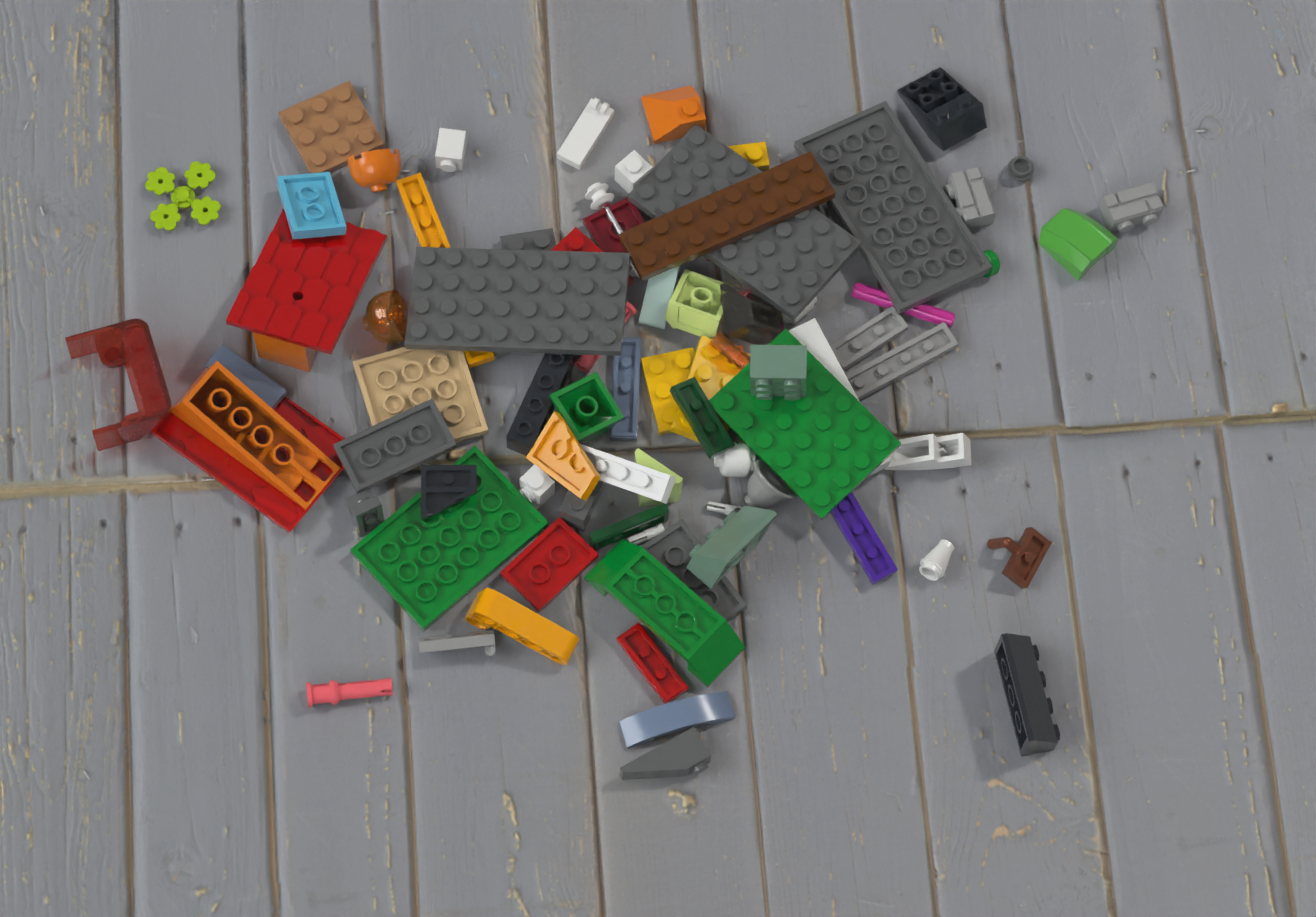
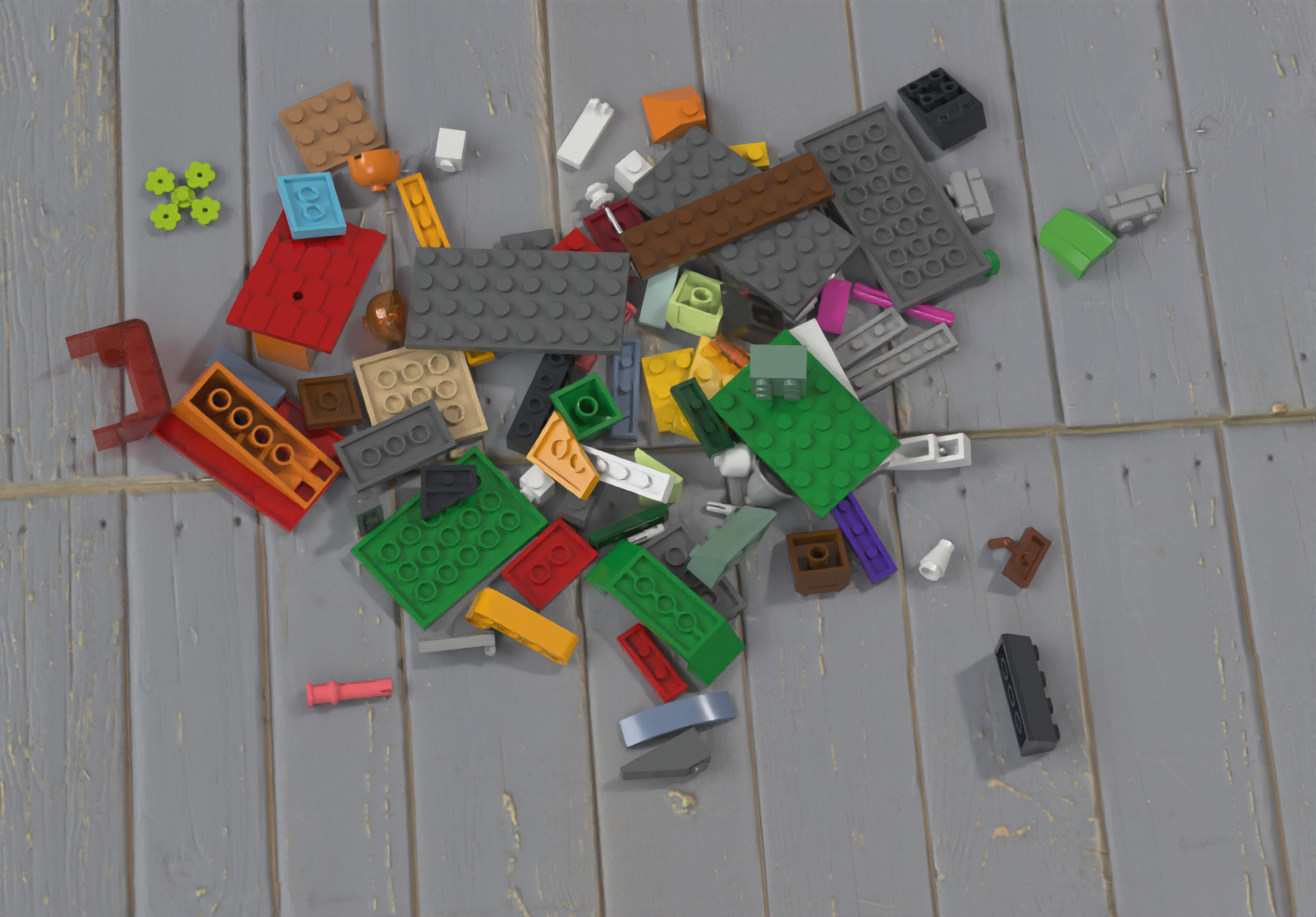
(329, 402): none -> reddish brown plate
(818, 561): none -> reddish brown slope
(833, 306): none -> dark pink slope
(1020, 168): dark grey plate -> none

